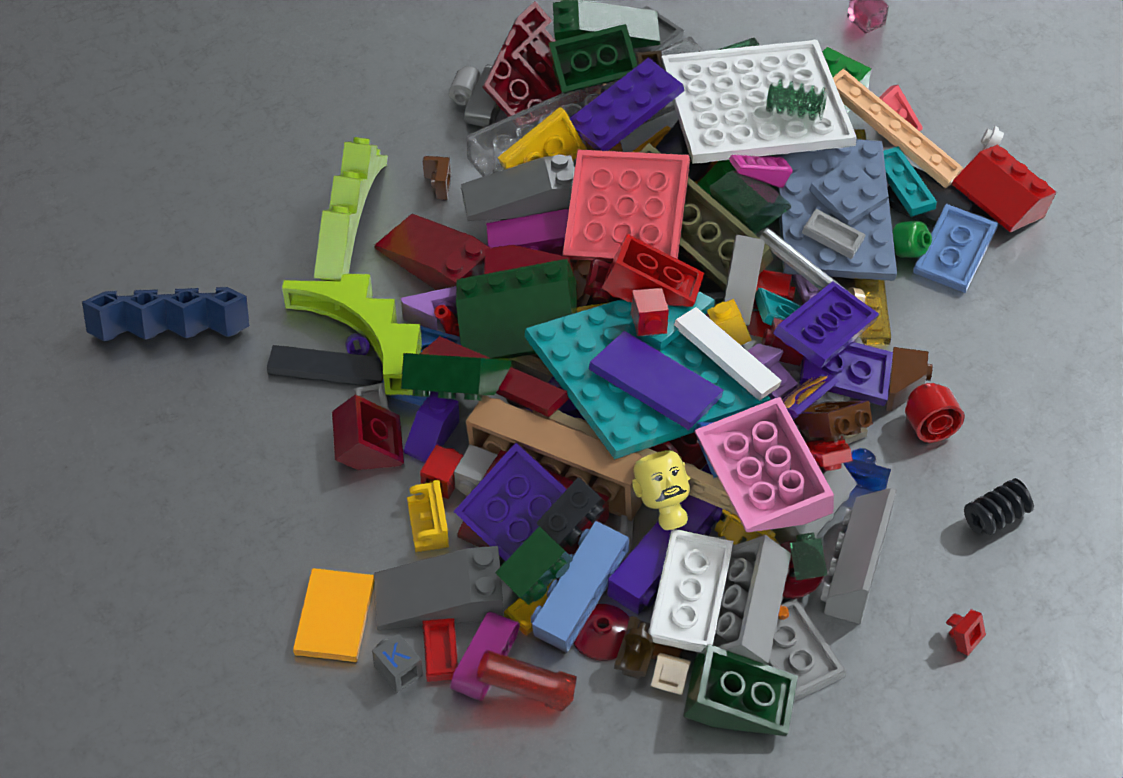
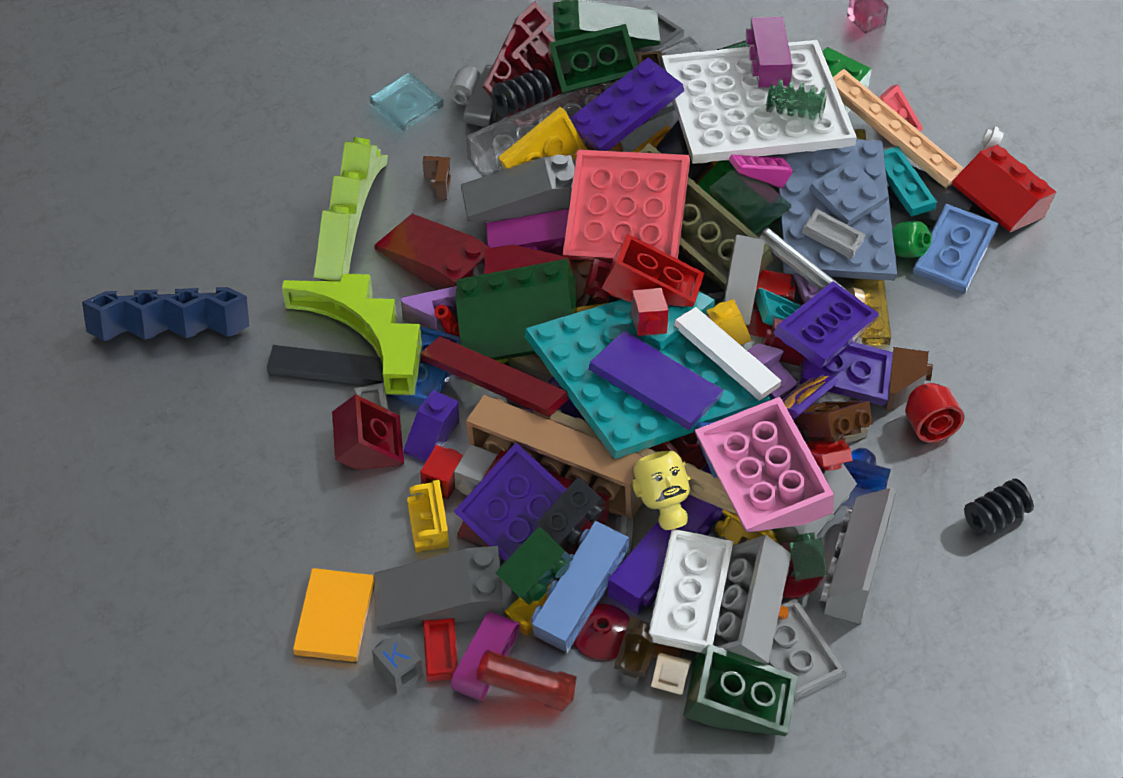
(363, 342): dark purple hinge -> none
(406, 101): none -> clear light blue tile
(452, 375): dark green slope -> none
(521, 92): none -> black piece
(769, 51): none -> brick
(967, 630): red tile -> none

